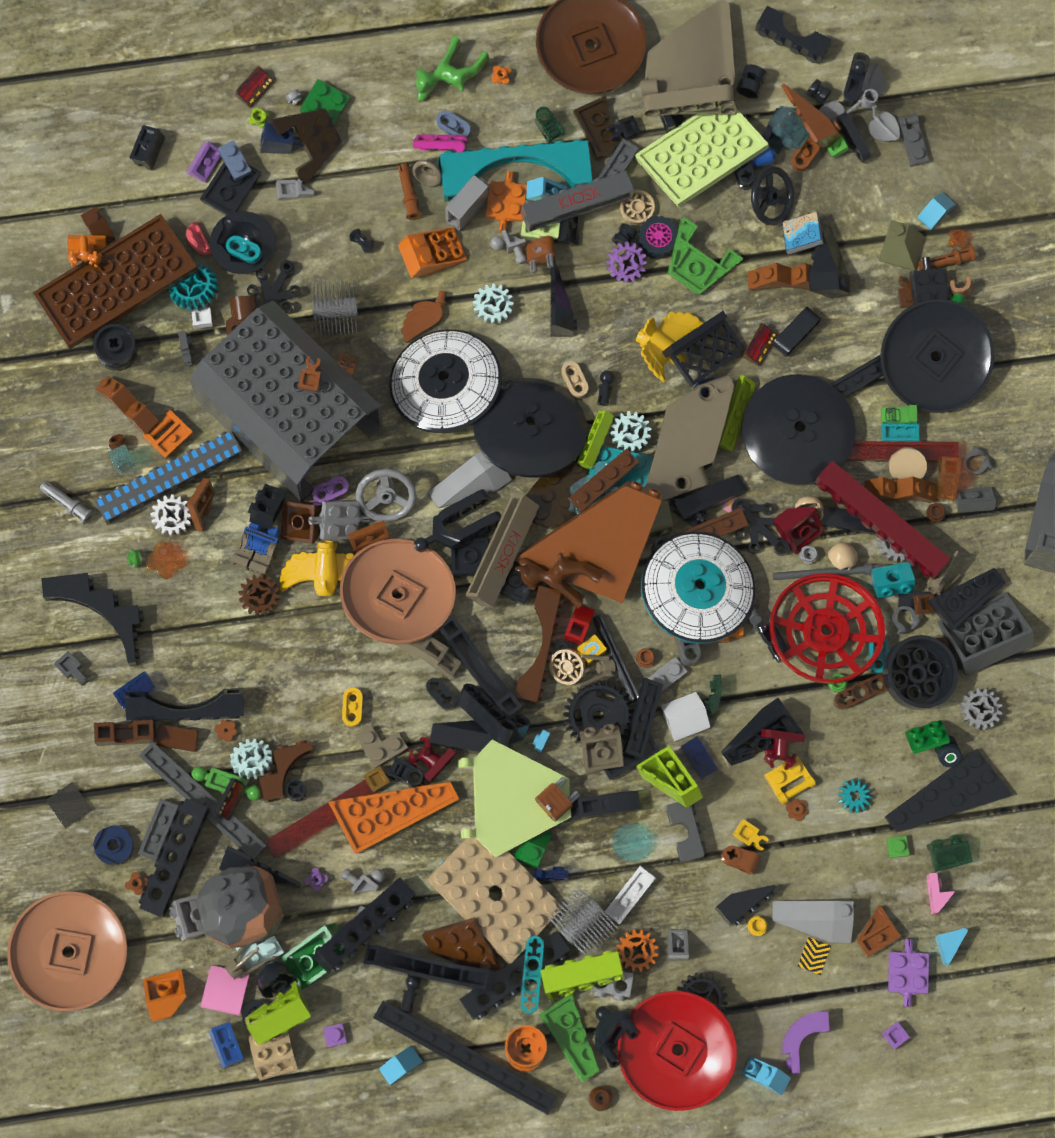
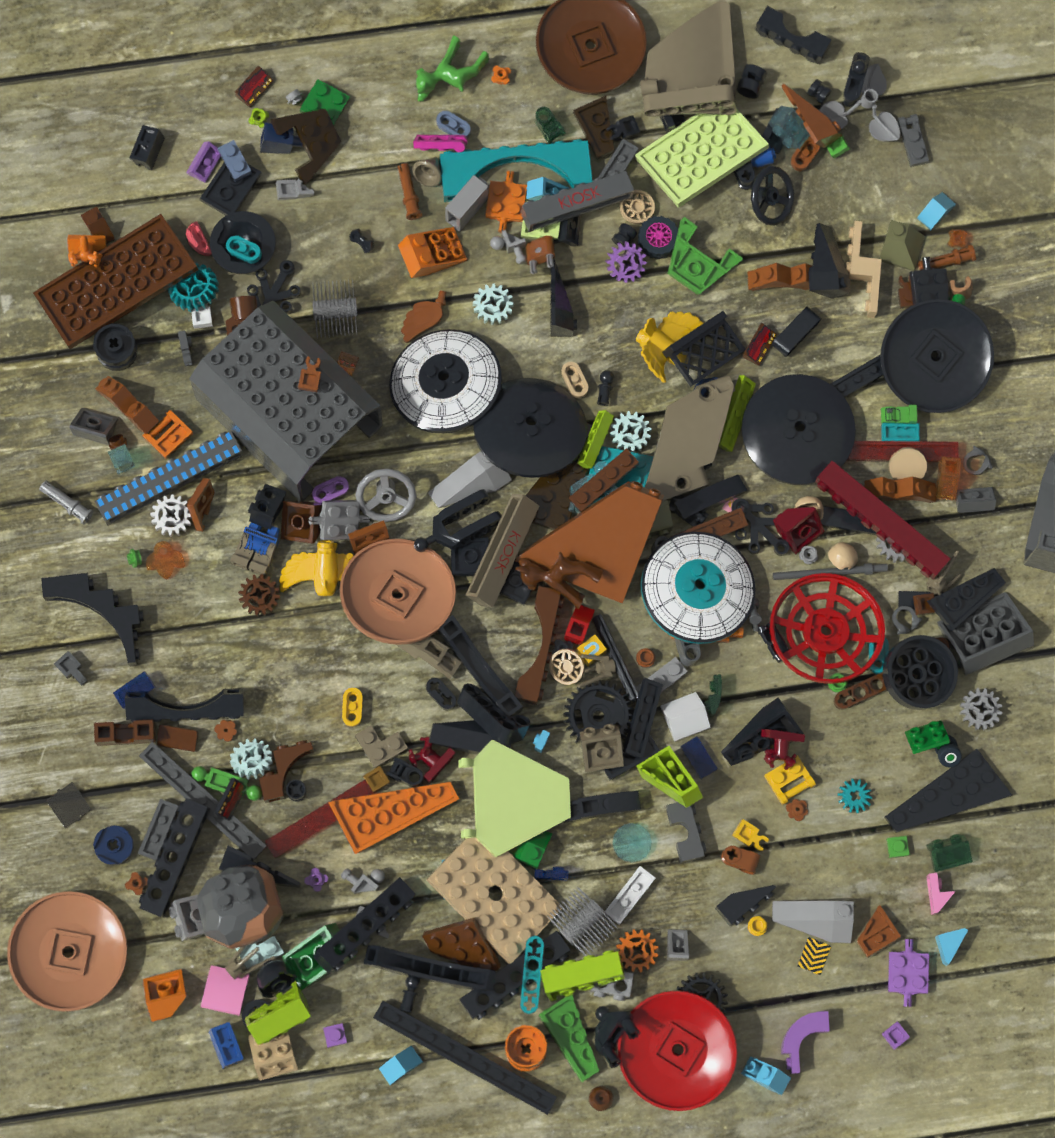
(93, 425): none -> flat silver slope
(554, 801): dark orange piece -> none
(802, 232): tile -> none
(853, 137): black beam -> none
(864, 269): none -> tan bracket
(883, 578): teal brick -> none
(935, 512): reddish brown plate -> none

